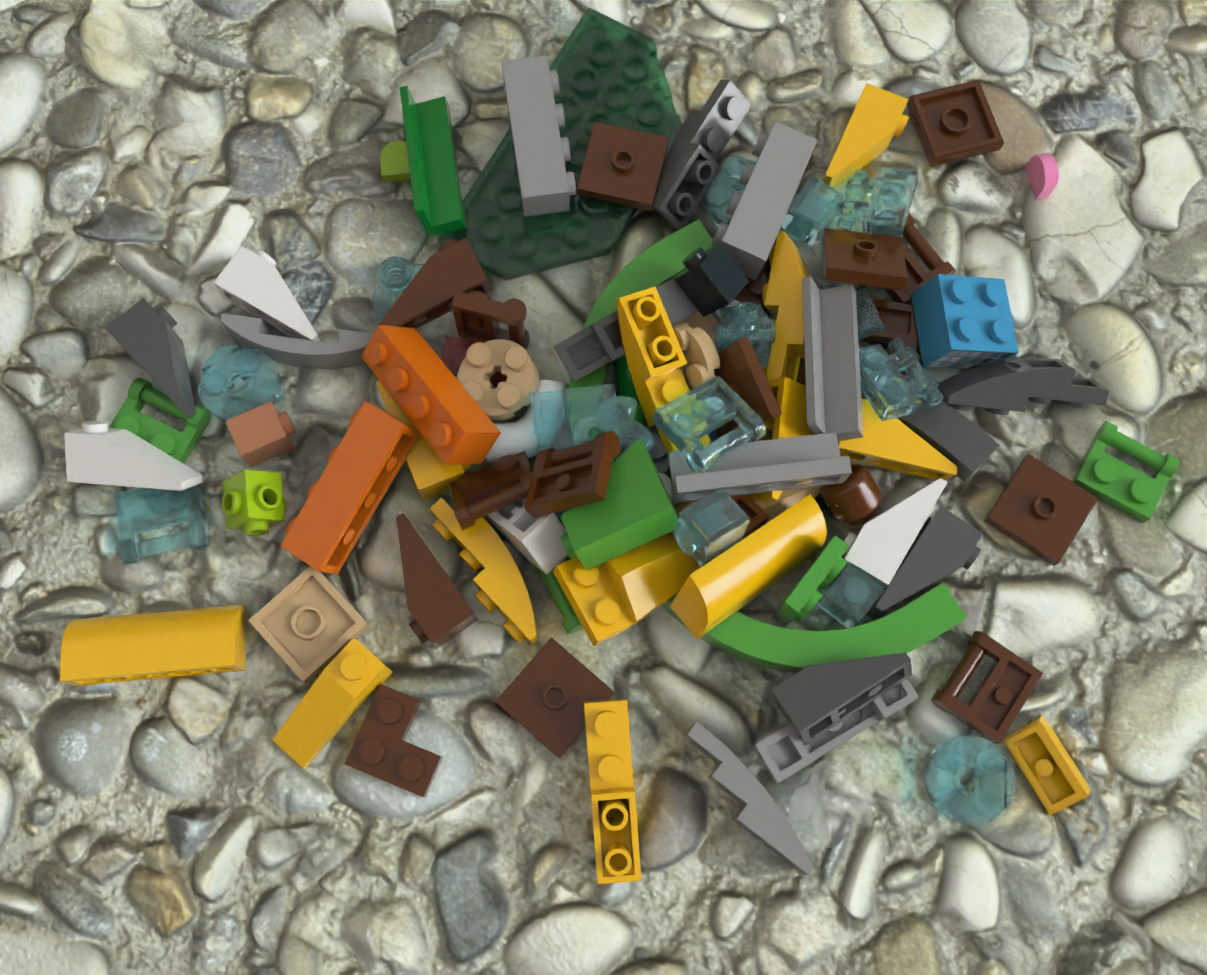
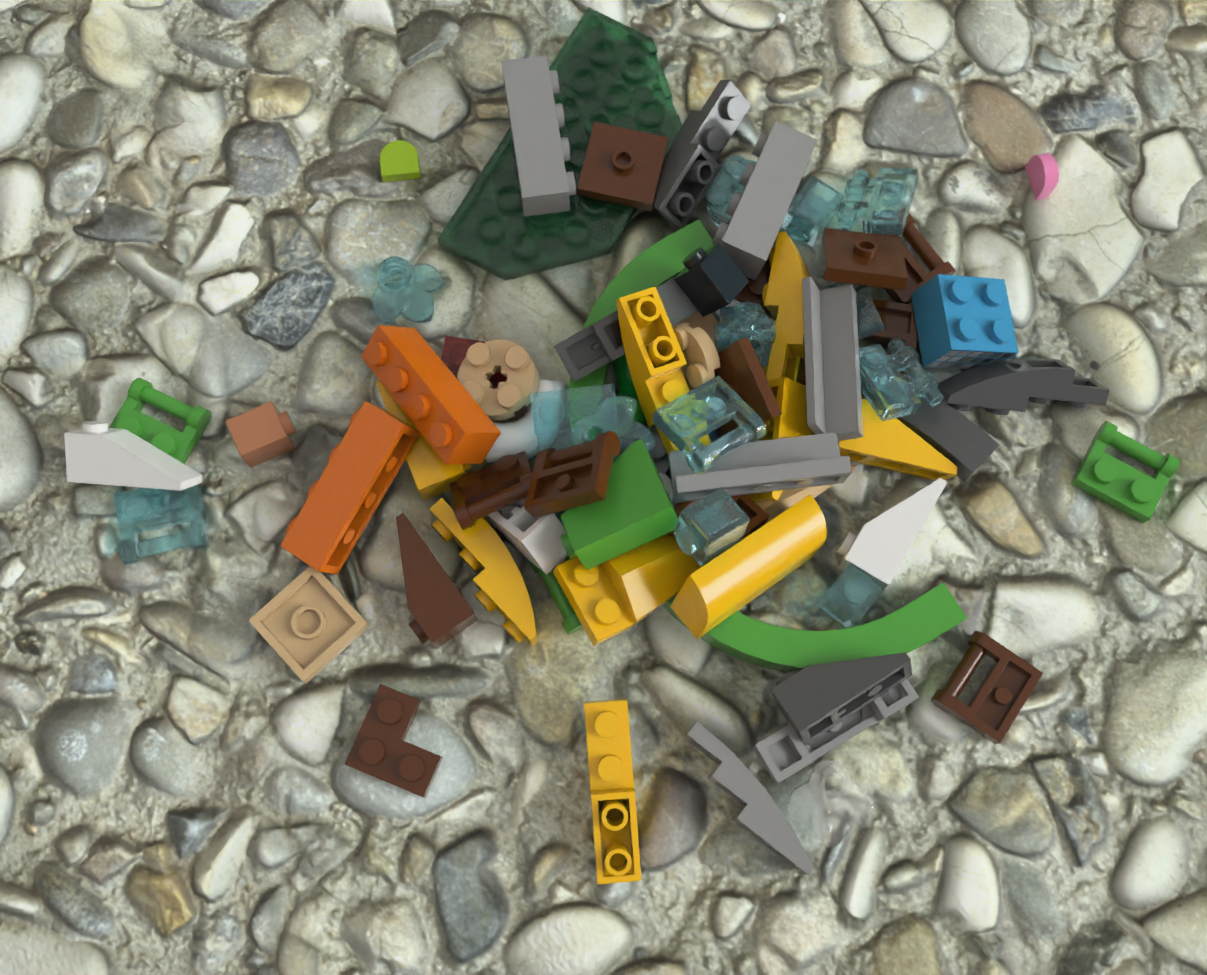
(154, 645): yellow brick -> none
(157, 349): dark grey slope -> none
(240, 362): clear light blue plate -> none
(253, 501): lime brick -> none
(258, 288): white slope -> none
(298, 352): light grey slope -> none
(331, 702): yellow slope -> none
(432, 164): green panel -> none
(435, 285): reddish brown slope -> none
(479, 318): reddish brown plate -> none
(551, 697): reddish brown plate -> none
(819, 574): bright green plate -> none
(854, 499): reddish brown head -> none
(868, 133): yellow slope -> none
(936, 553): dark grey slope -> none
(954, 123): reddish brown plate -> none
(987, 763): clear light blue plate -> none
(1041, 510): reddish brown plate -> none
(1047, 765): yellow slope -> none

